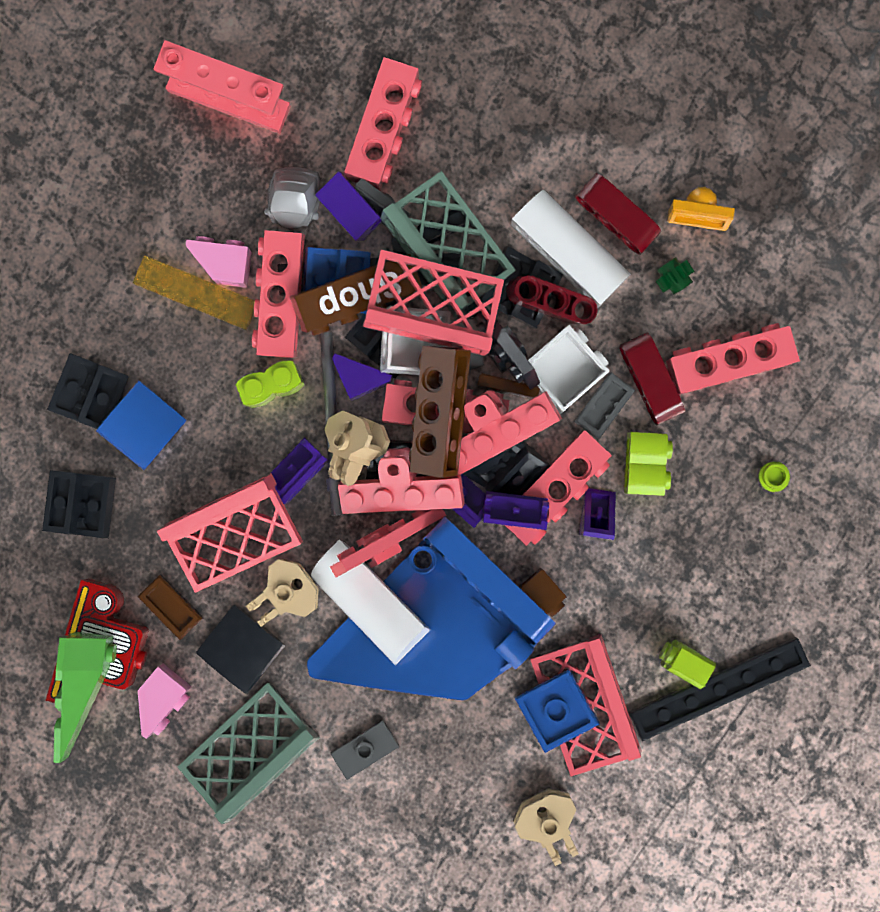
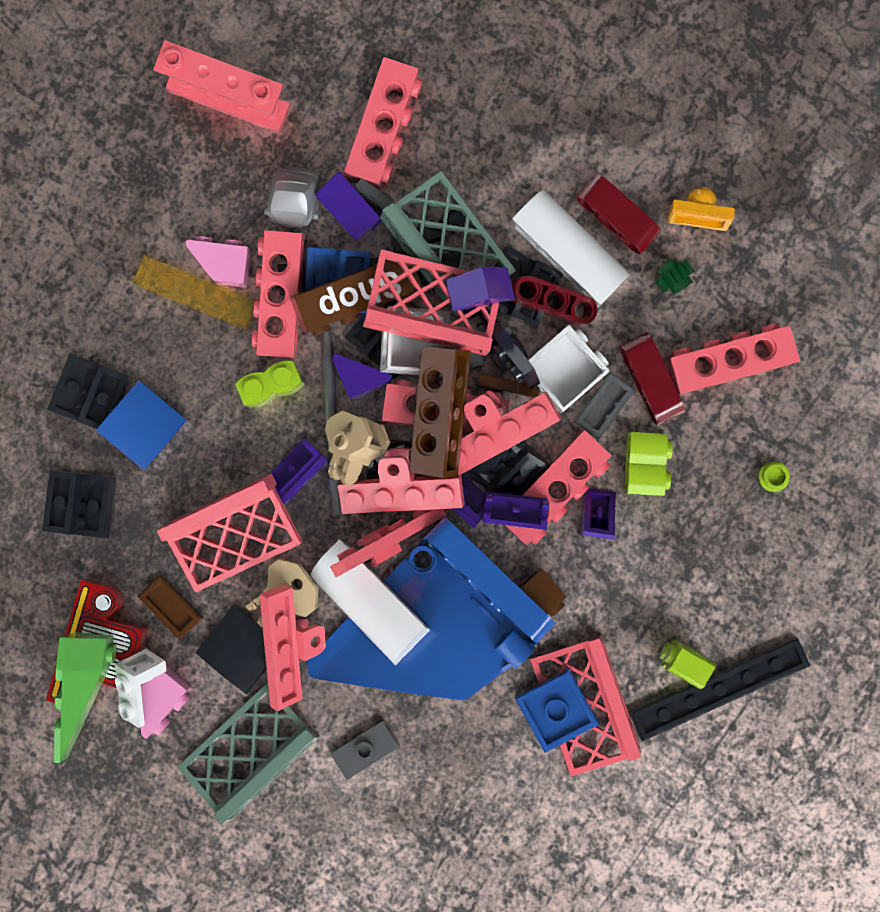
(130, 675): none -> white bracket
(285, 643): none -> coral plate
(480, 288): none -> dark purple slope
(548, 824): tan hinge -> none

